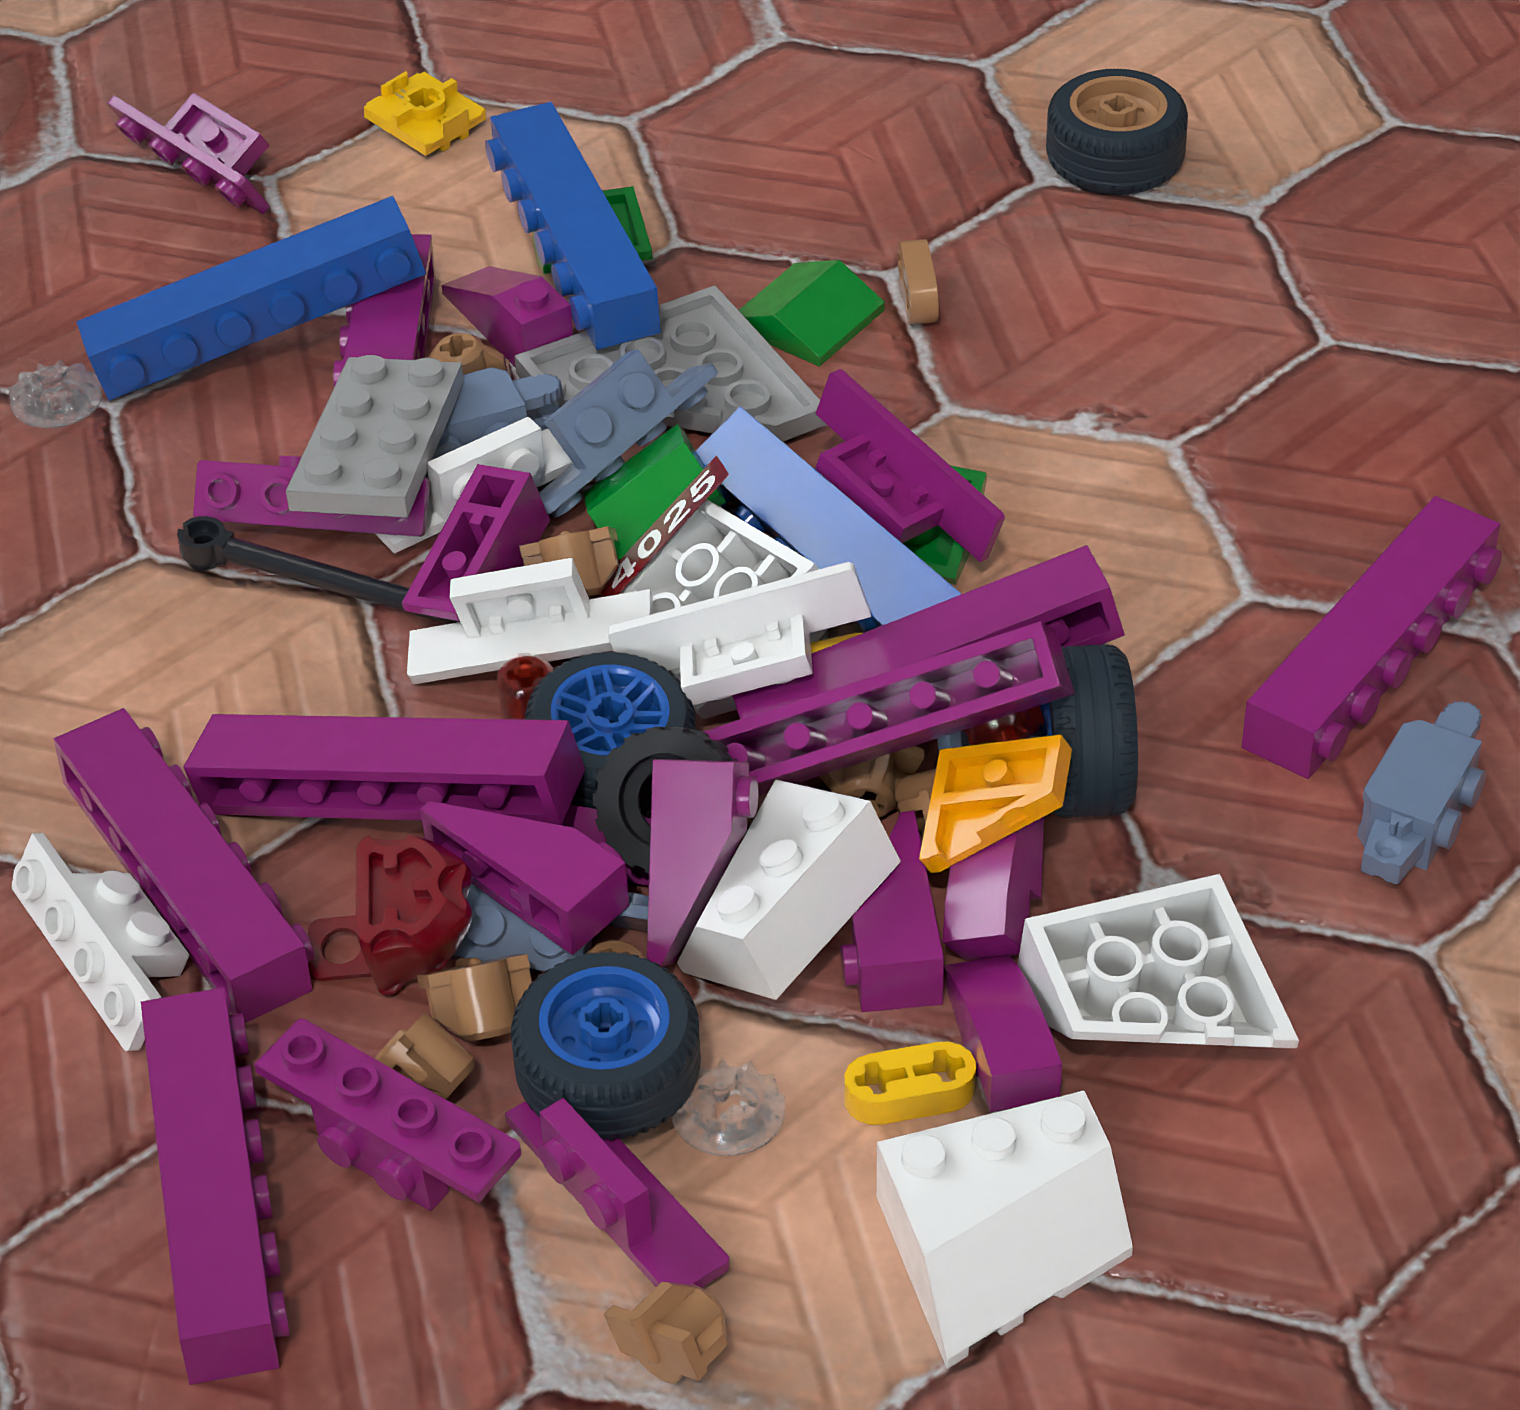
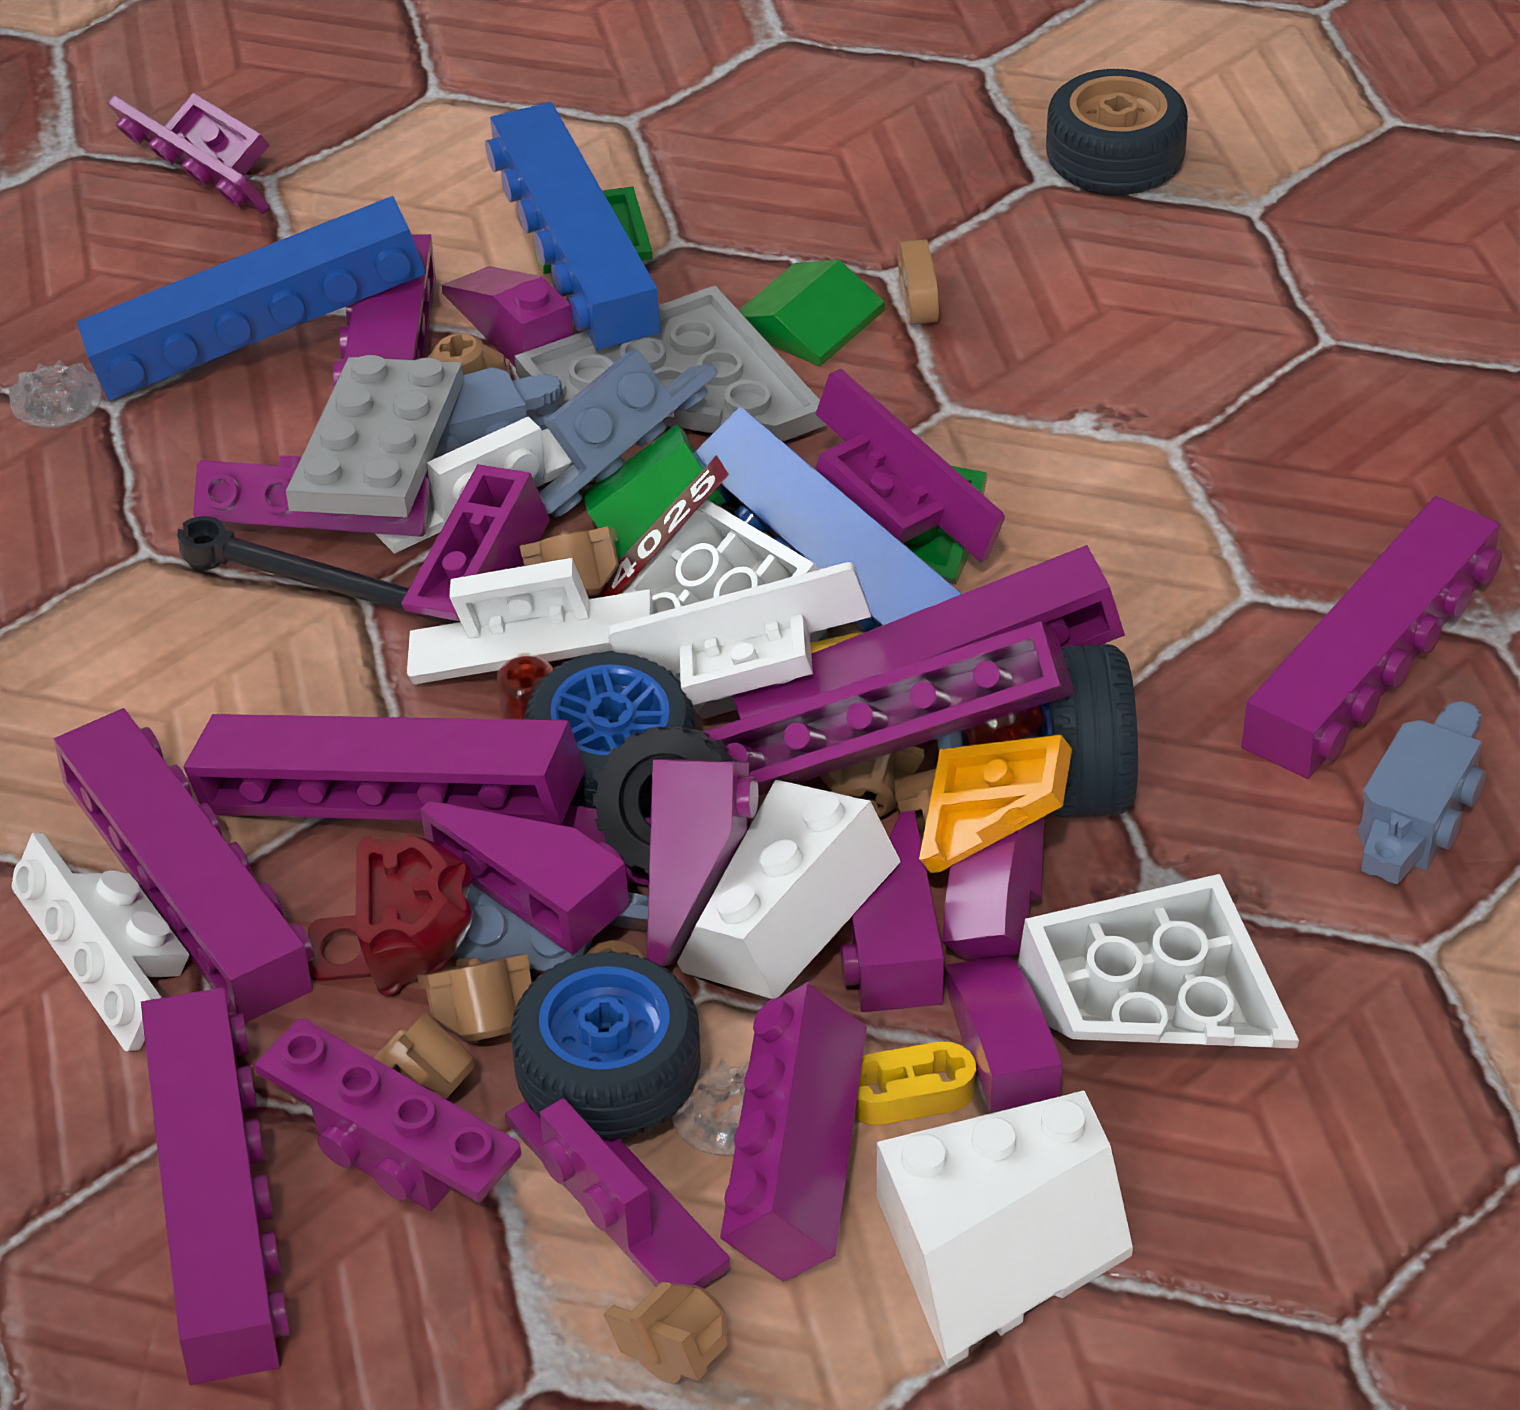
(424, 111): yellow piece -> none
(794, 1133): none -> magenta brick

